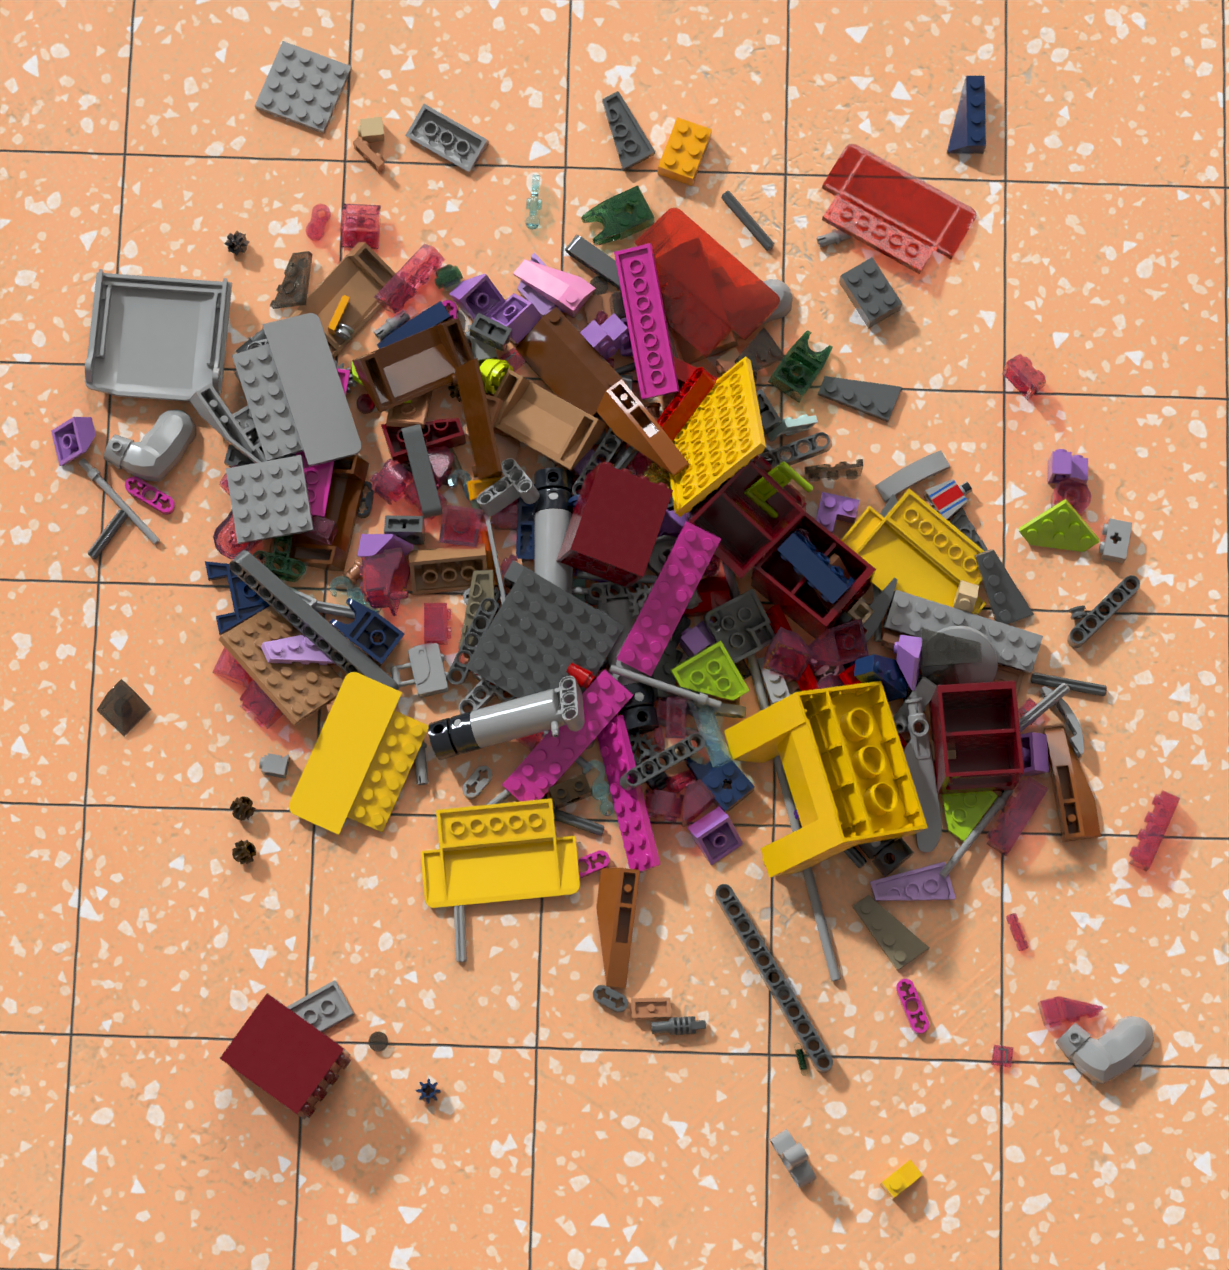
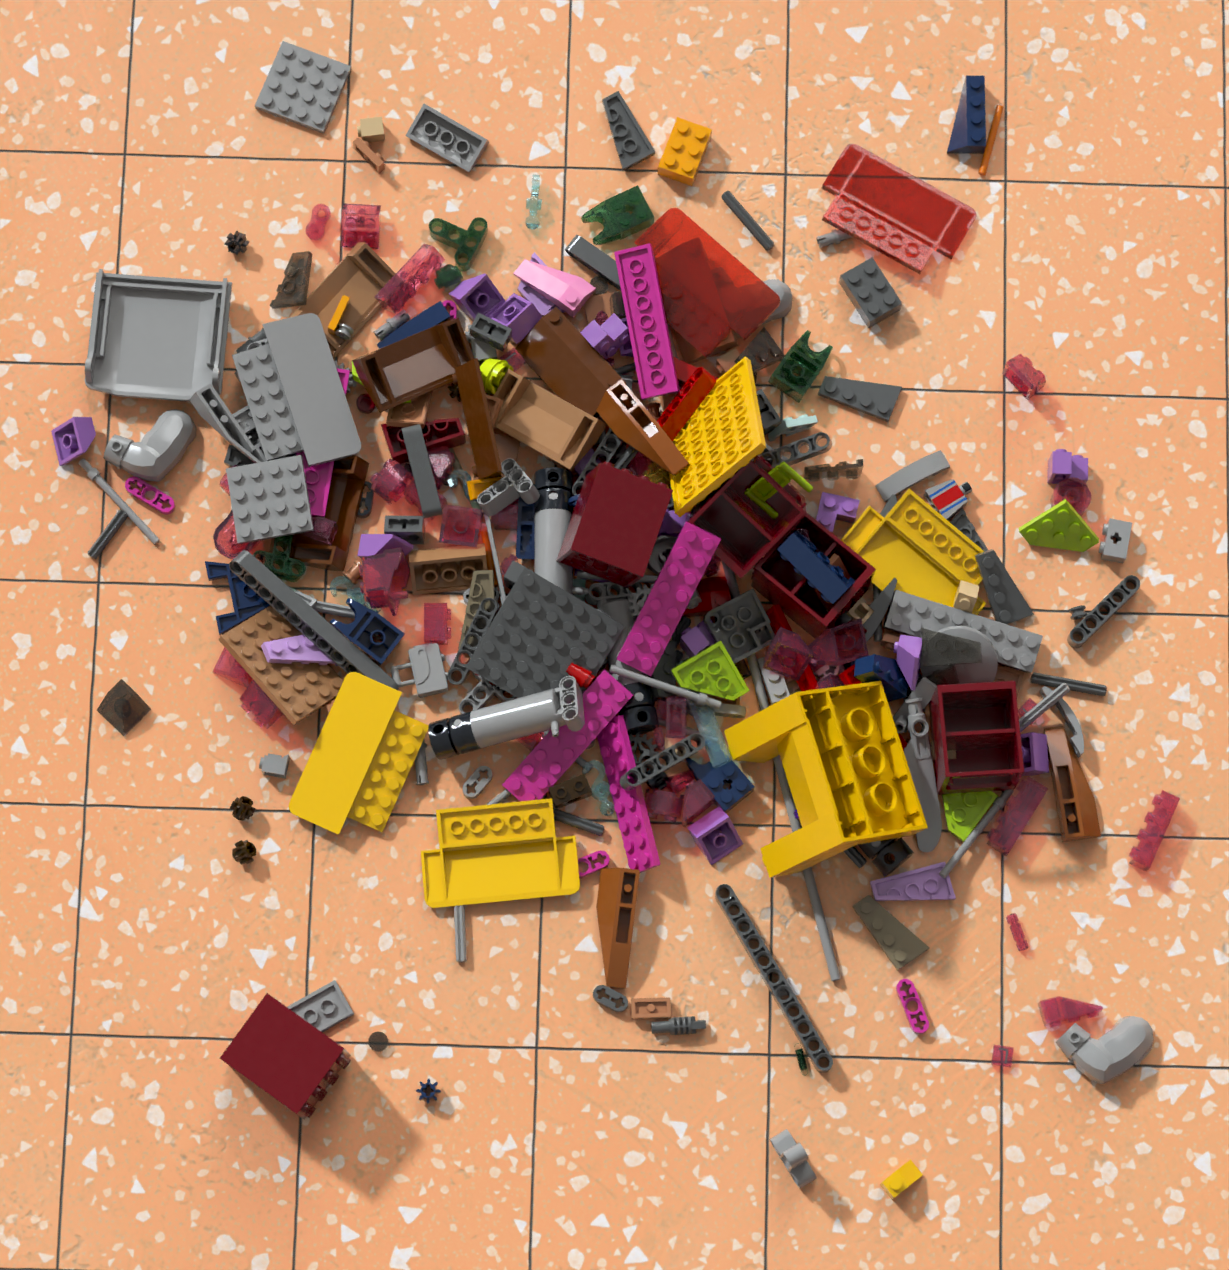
(465, 236): none -> clear green beam
(991, 139): none -> orange bar

